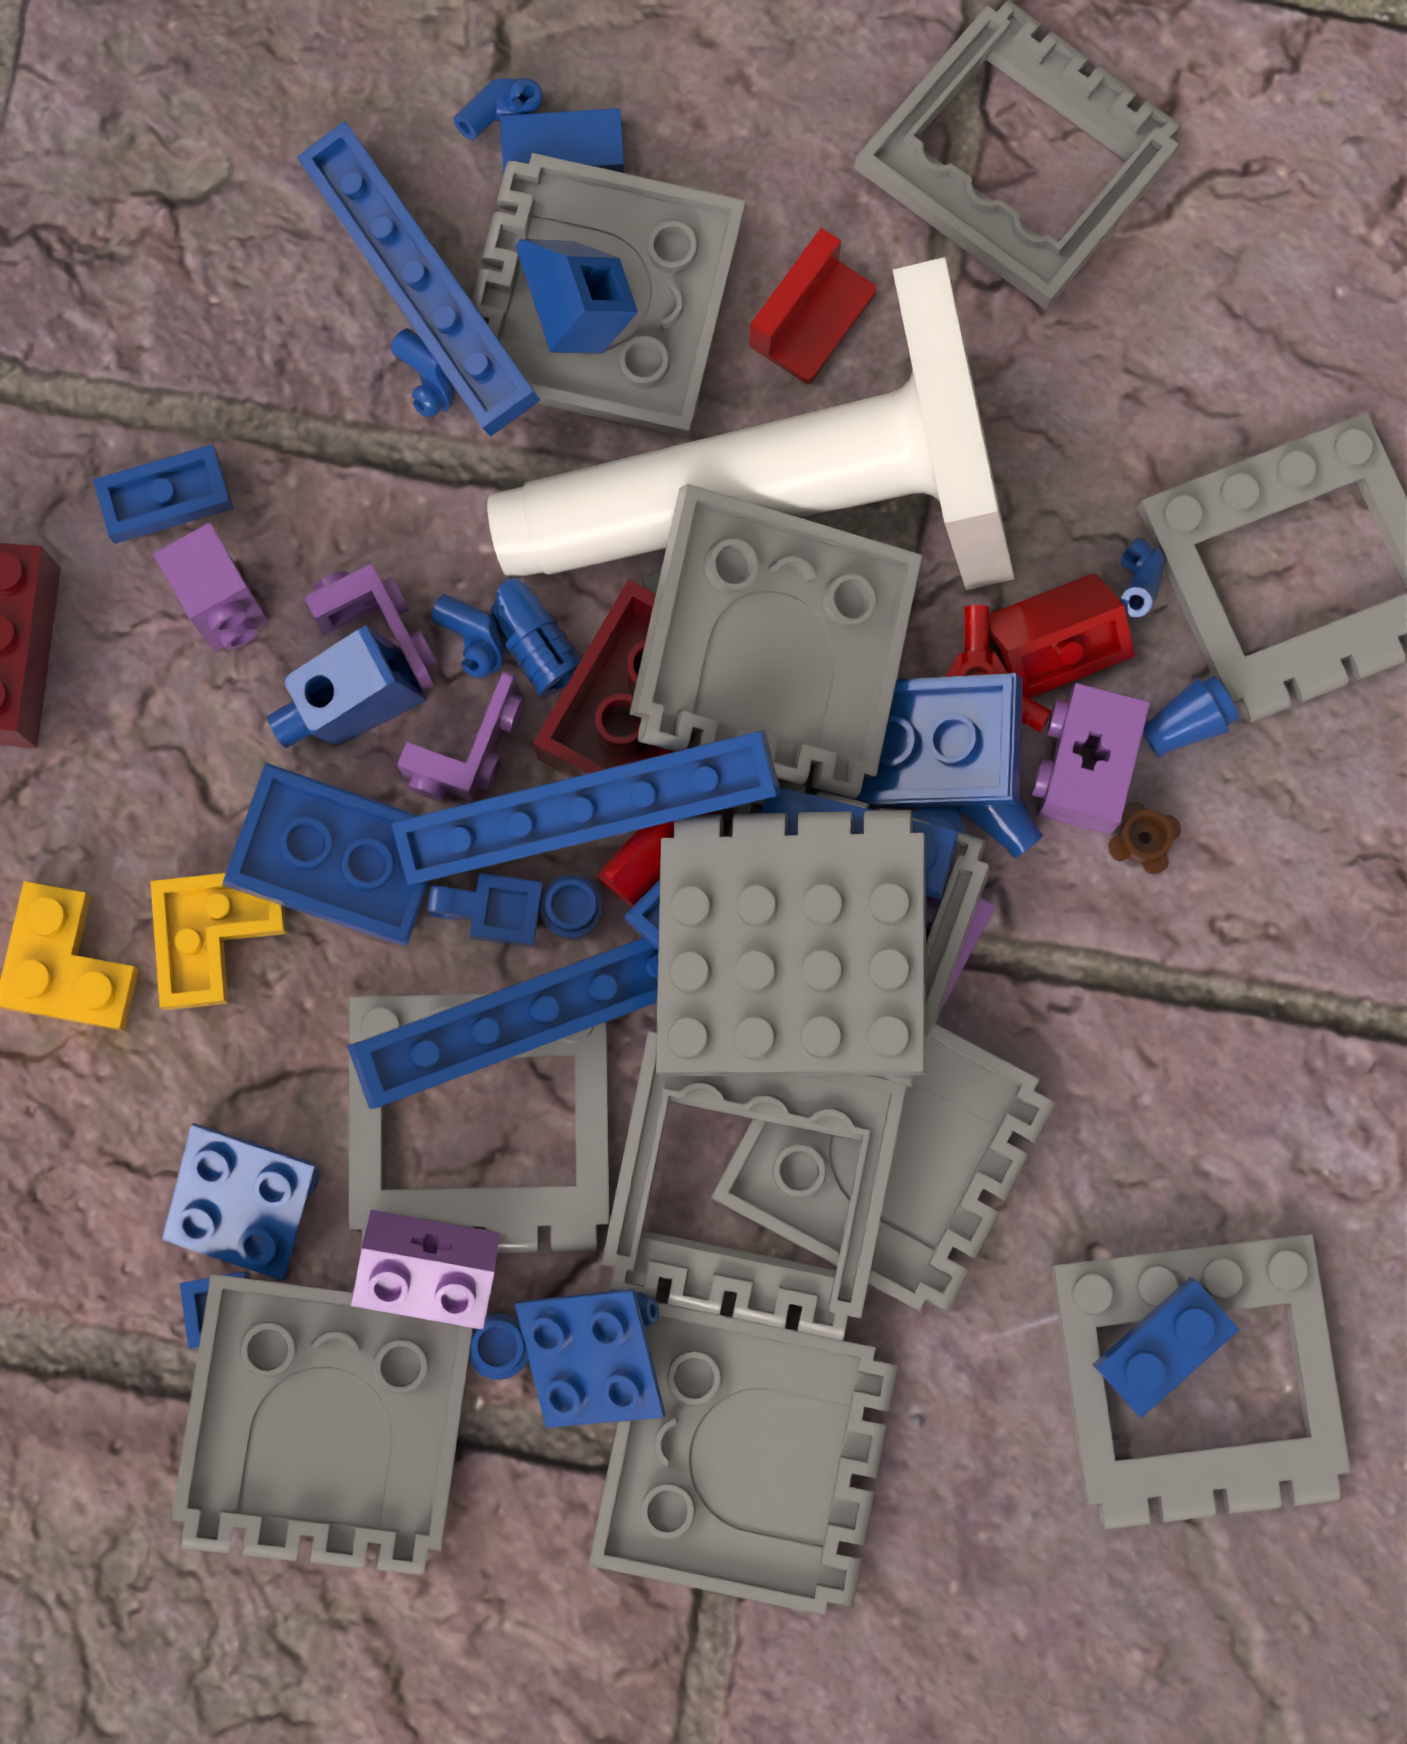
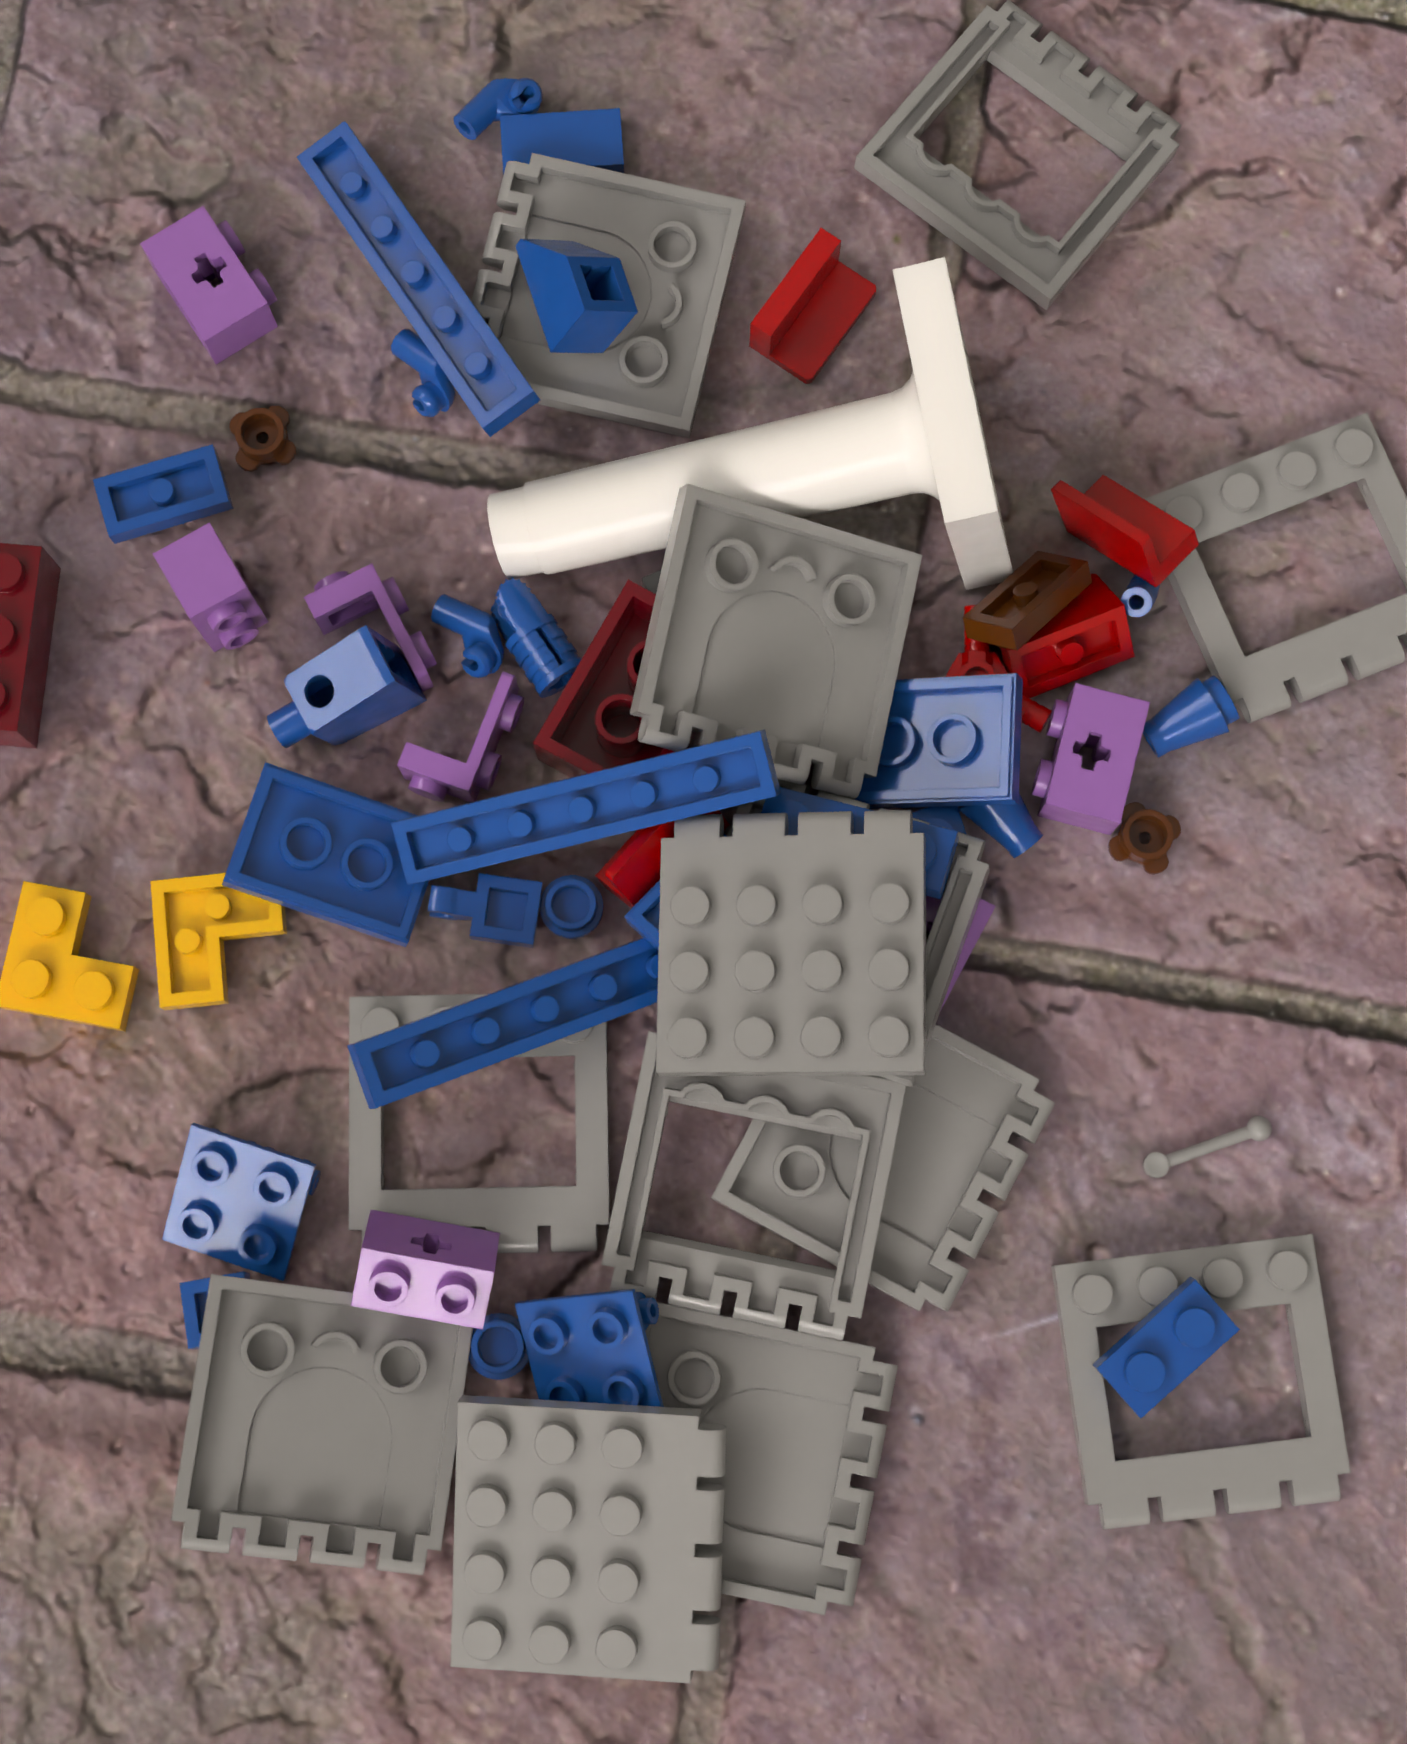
(191, 256): none -> medium lavender brick
(258, 421): none -> reddish brown plate
(586, 1539): none -> light grey hinge
(1027, 600): none -> reddish brown plate
(1125, 528): none -> red panel
(1158, 1164): none -> light grey hinge

